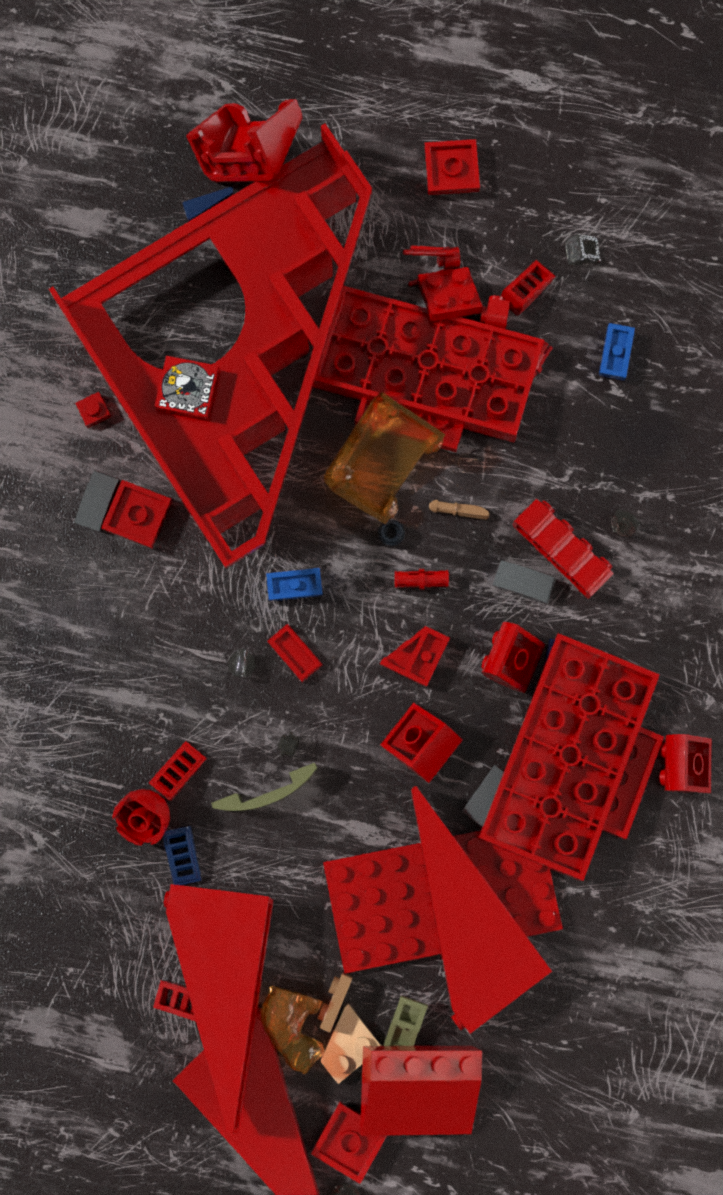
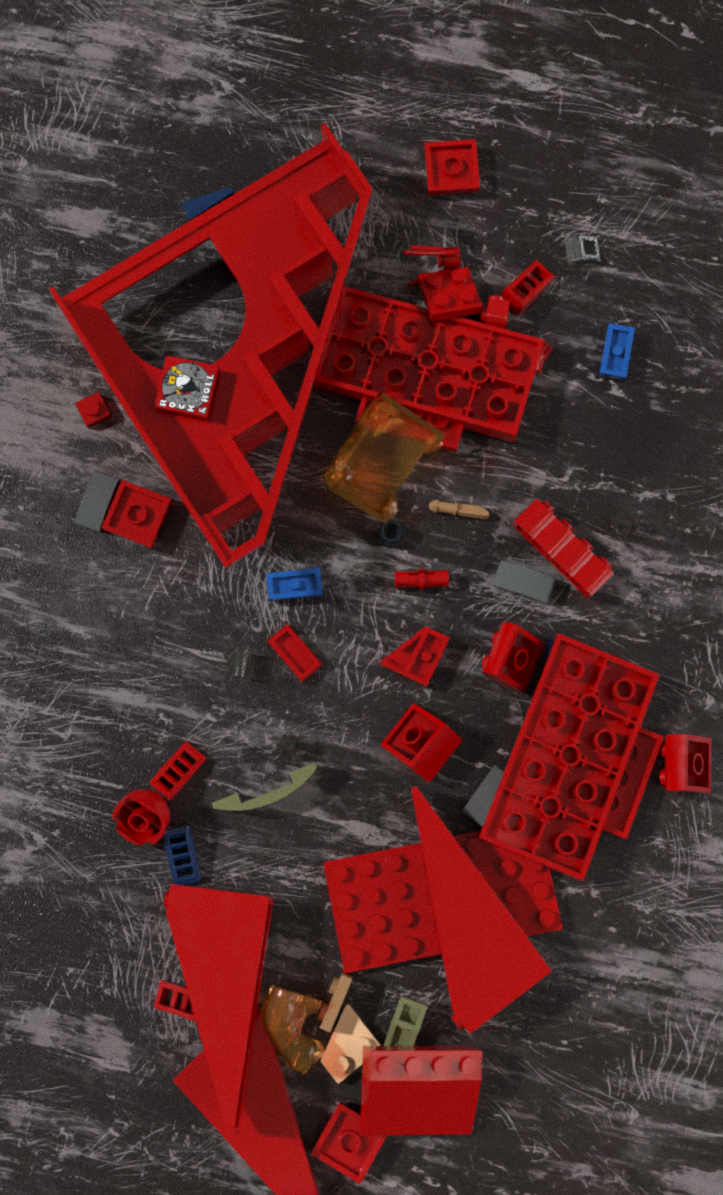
(242, 149): red windscreen -> none

